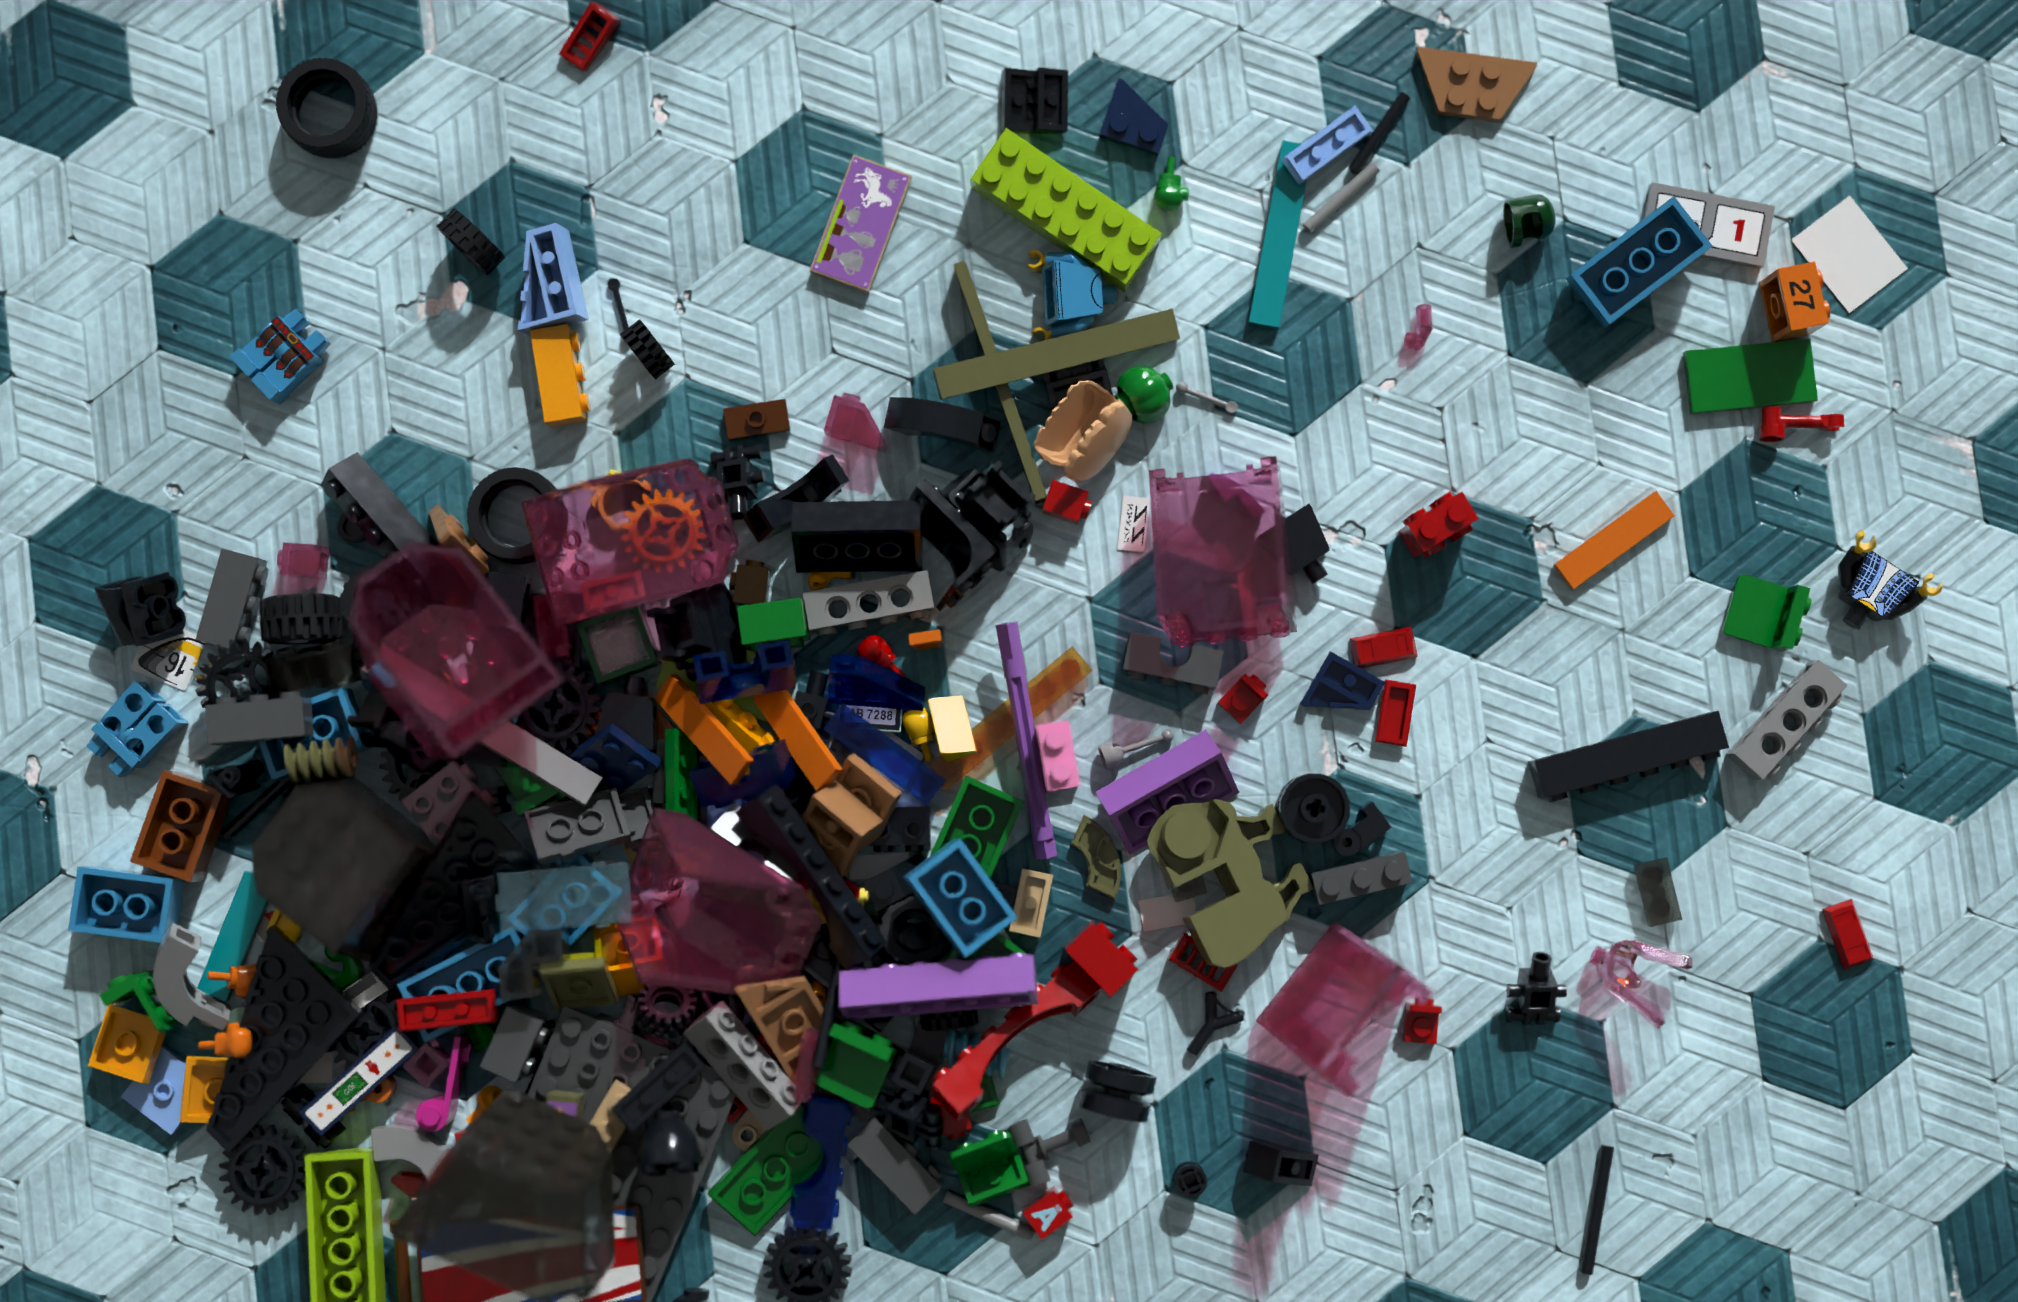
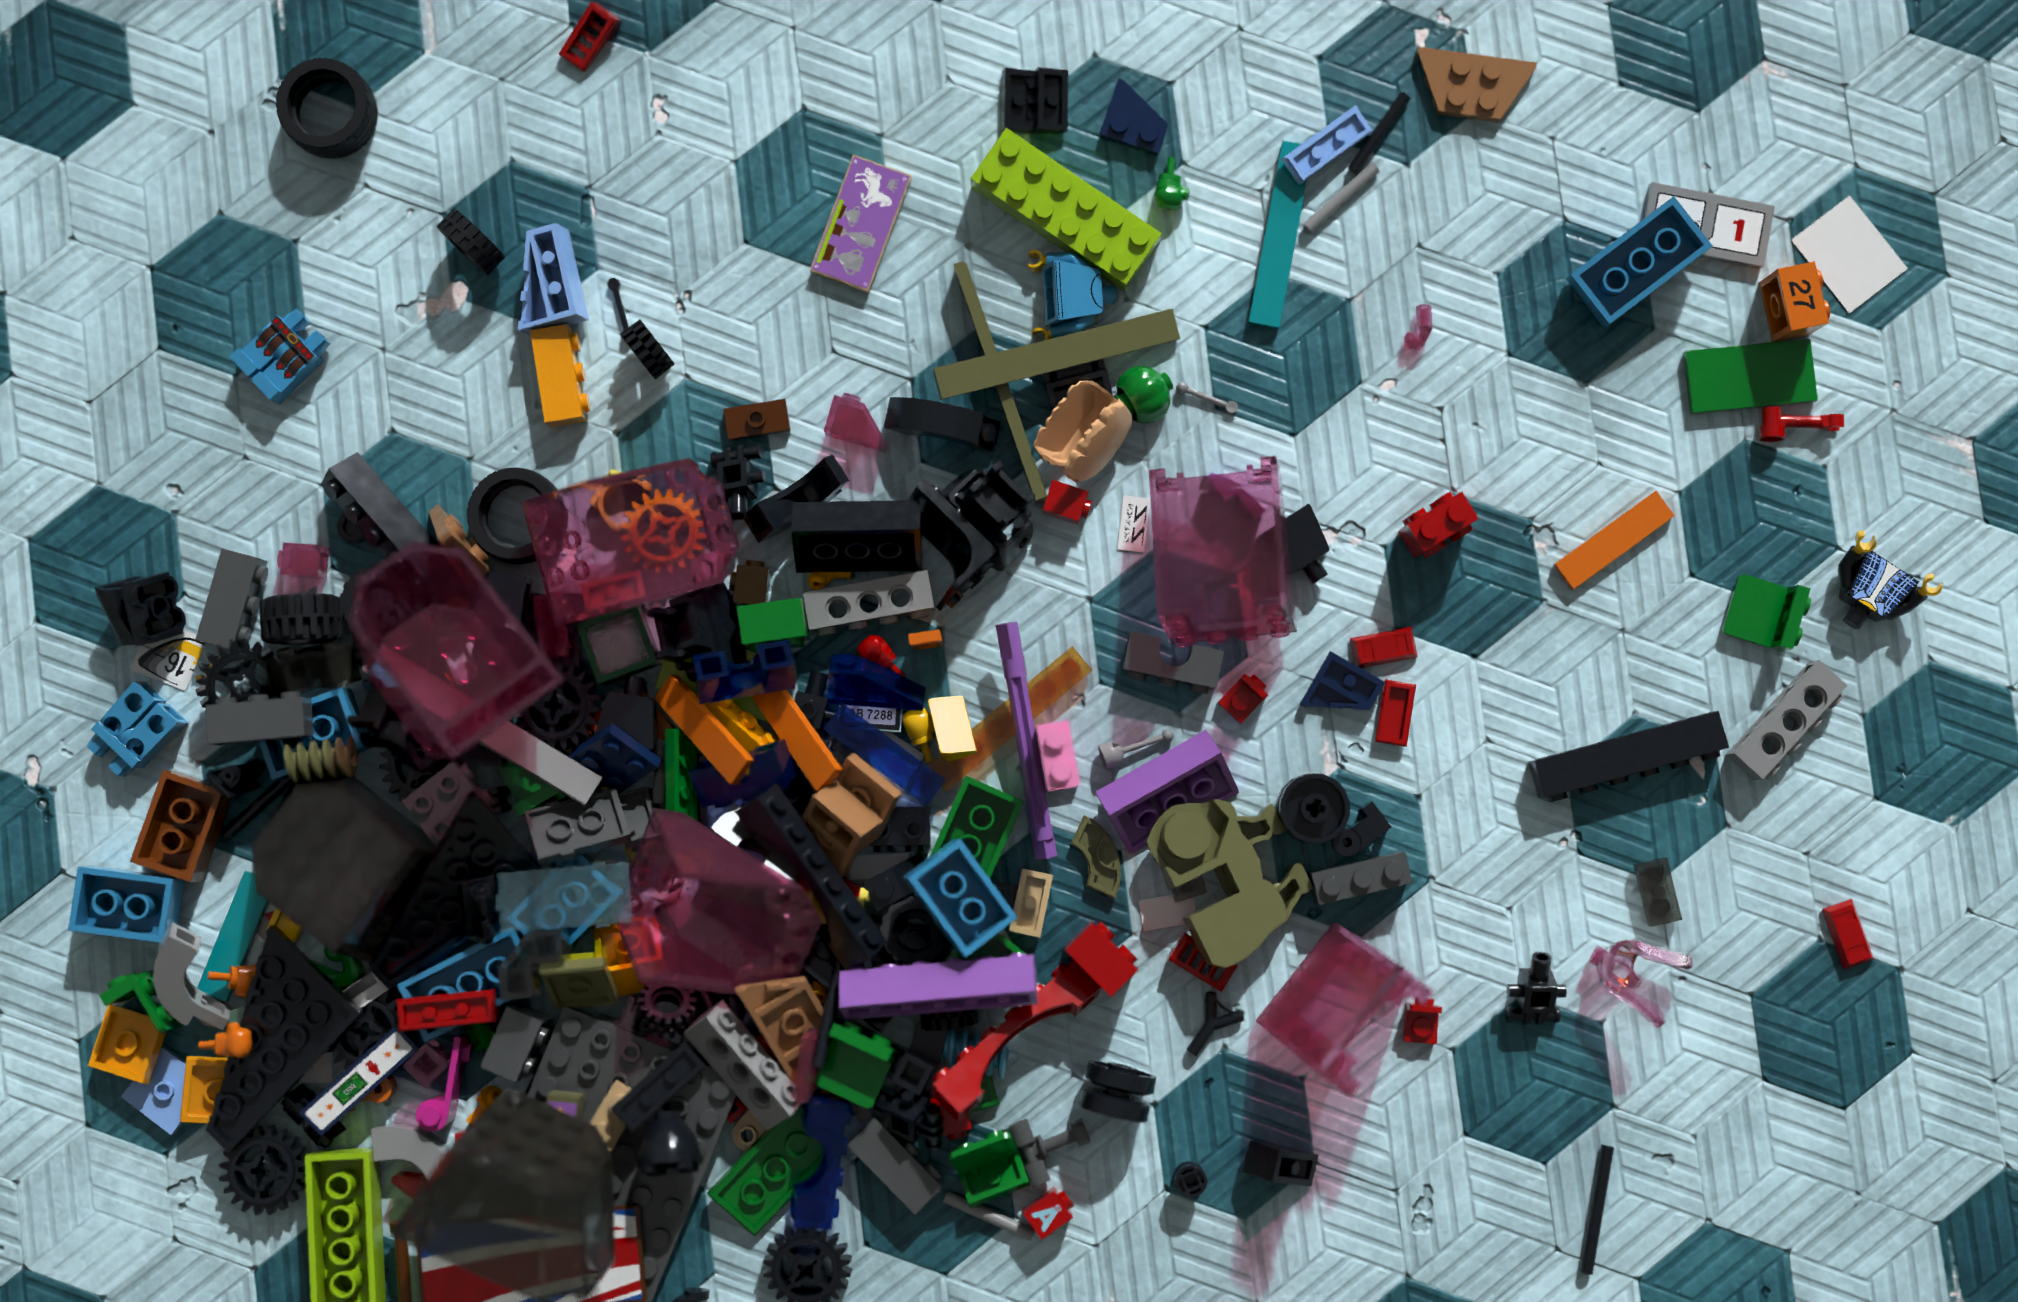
(1528, 218): dark green helmet -> none

